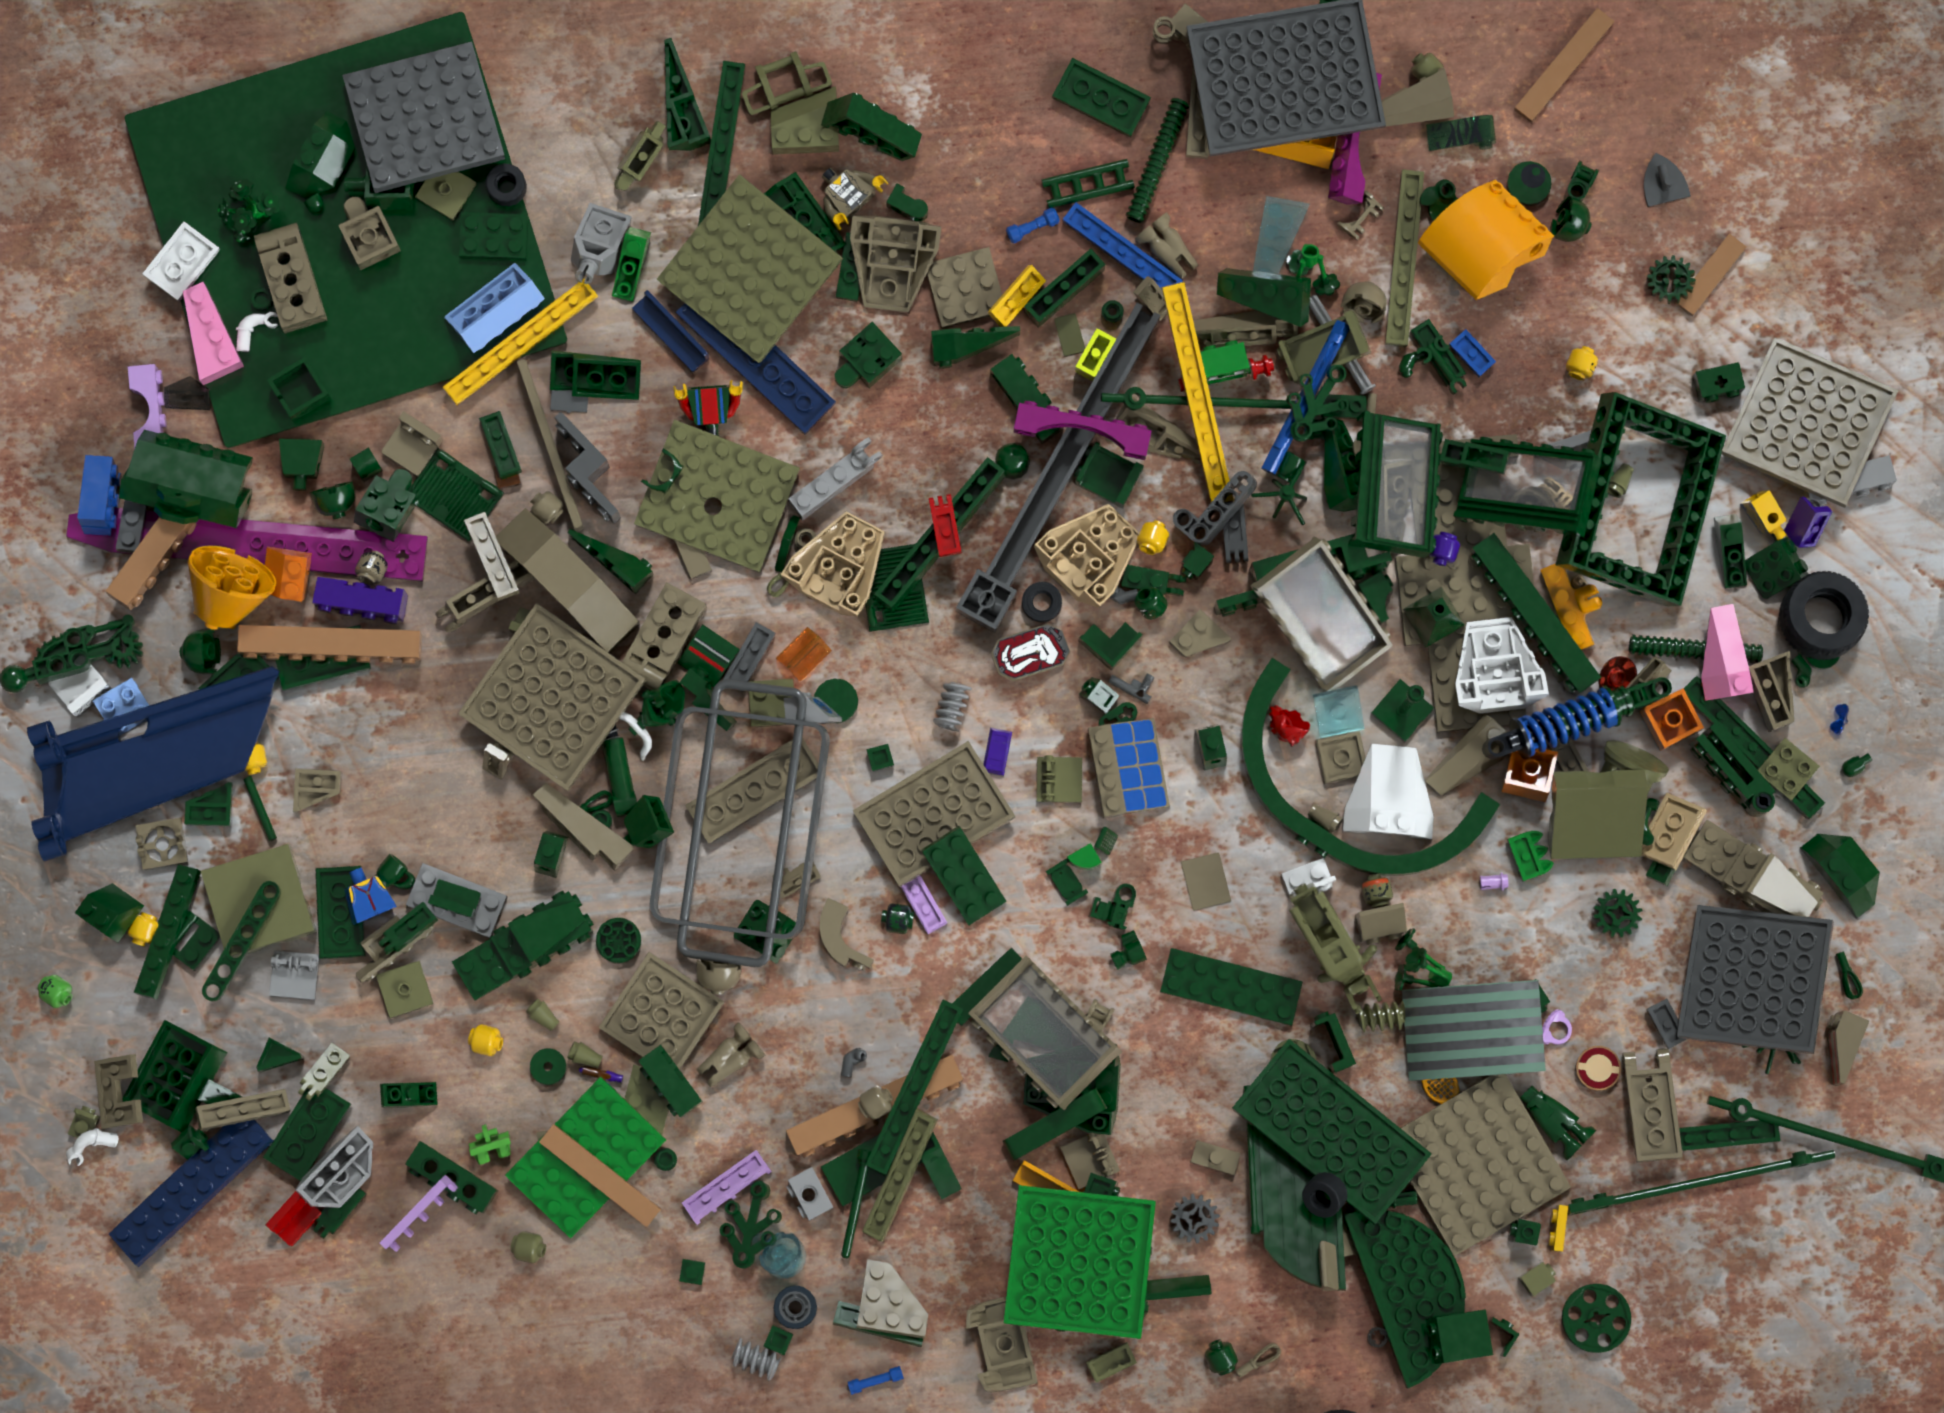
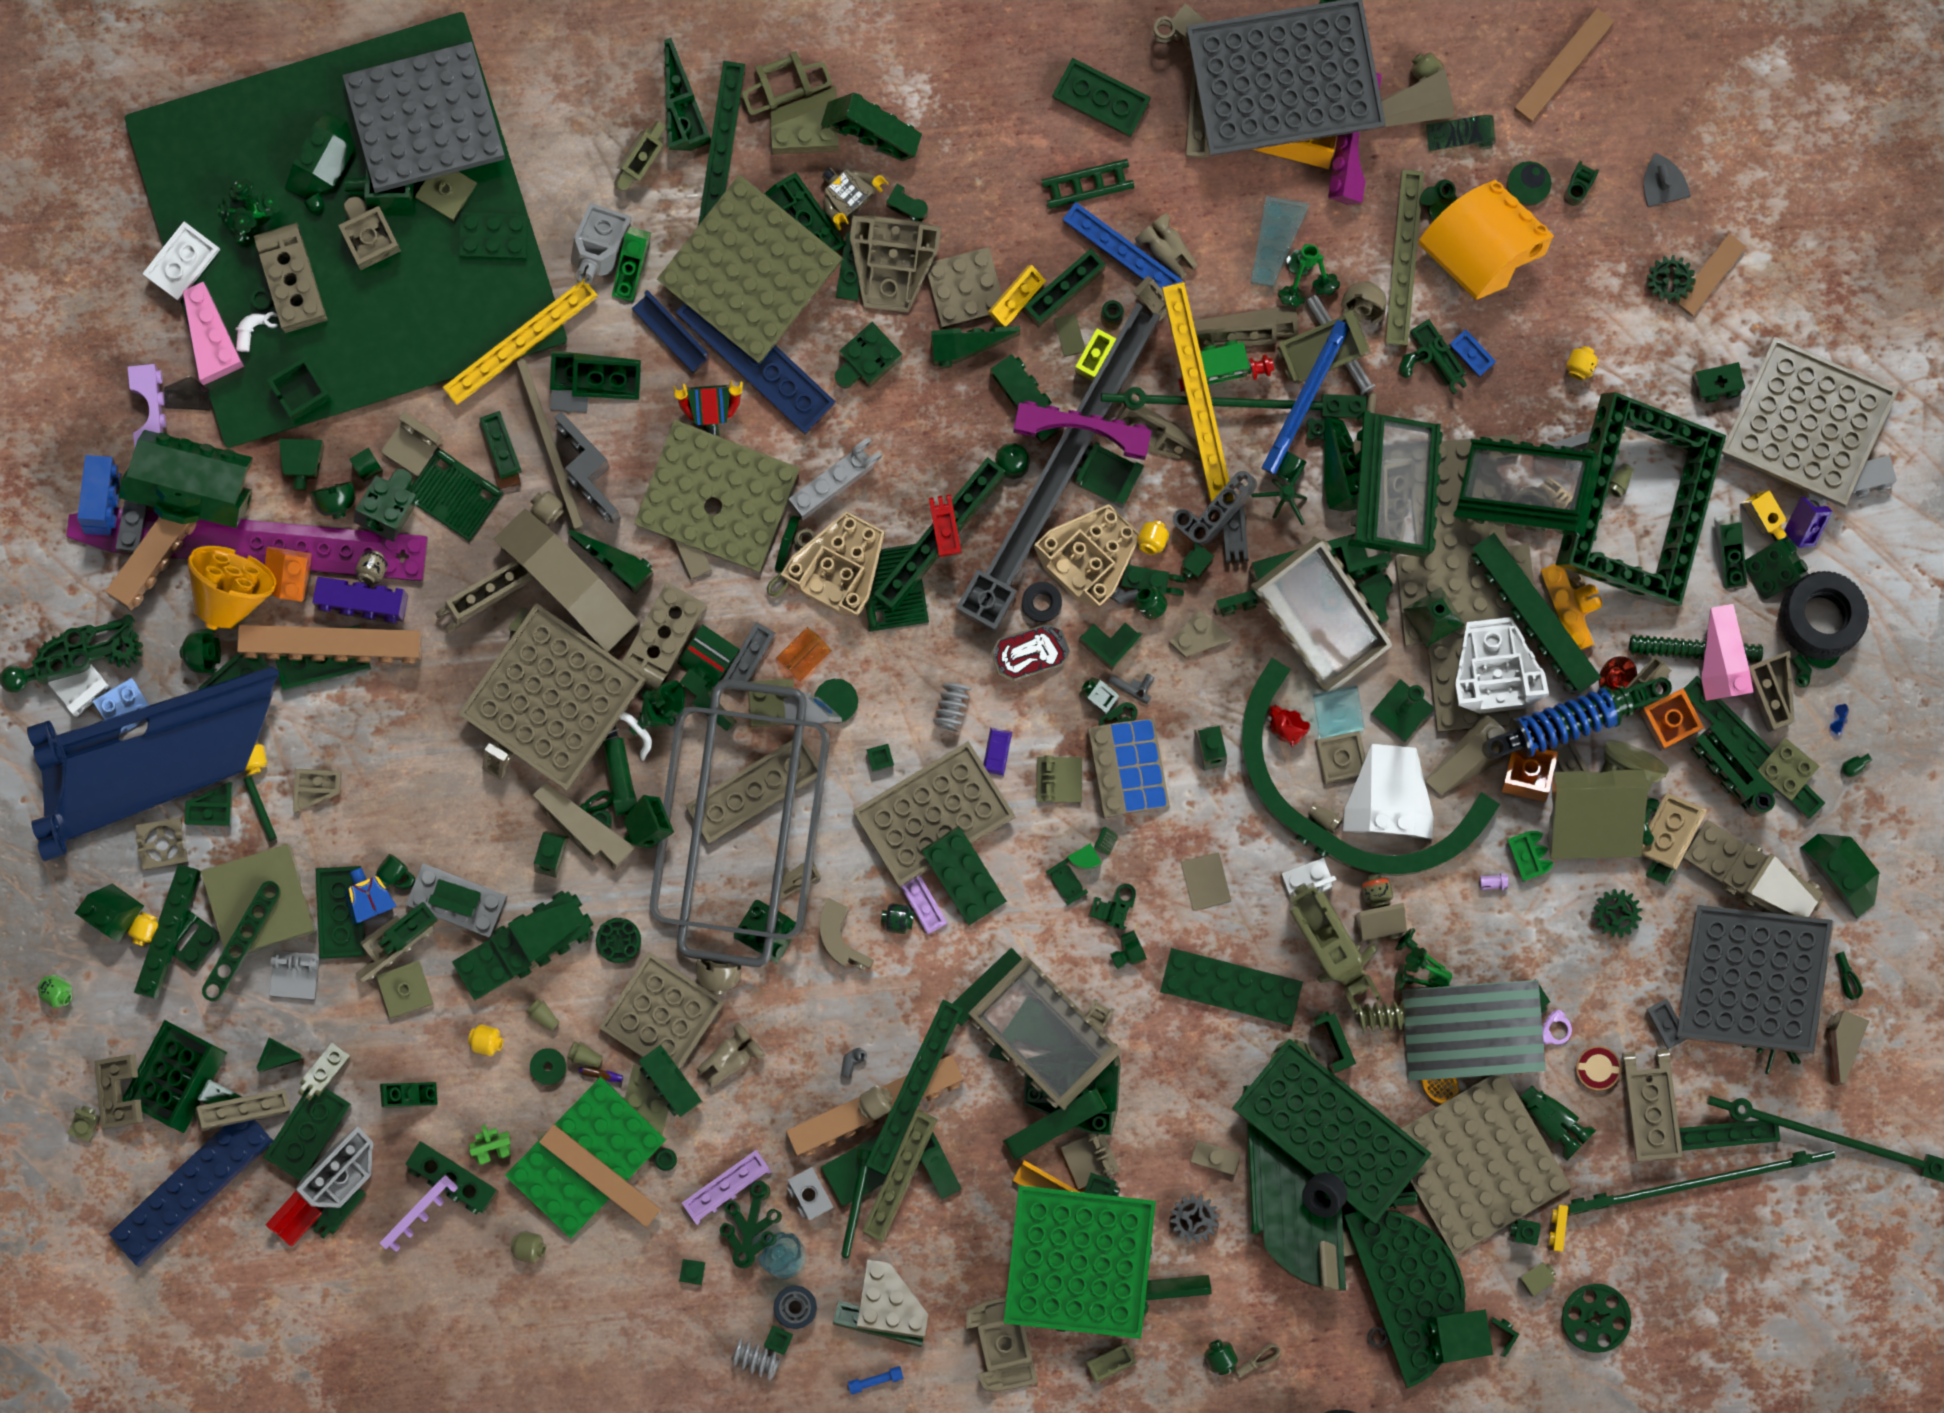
(93, 1138): white piece -> none
(190, 1142): dark green bracket -> none
(491, 556): piece -> none
(494, 307): light blue slope -> none
(501, 171): black tyre -> none
(666, 486): dark green cap -> none
(1049, 217): blue piece -> none
(1157, 160): dark green piece -> none
(1269, 293): dark green wedge -> none
(1315, 405): dark green plant -> none
(1370, 203): dark tan piece -> none
(1446, 549): dark purple head -> none
(1474, 456): dark green slope -> none
(1572, 220): dark green cylinder -> none

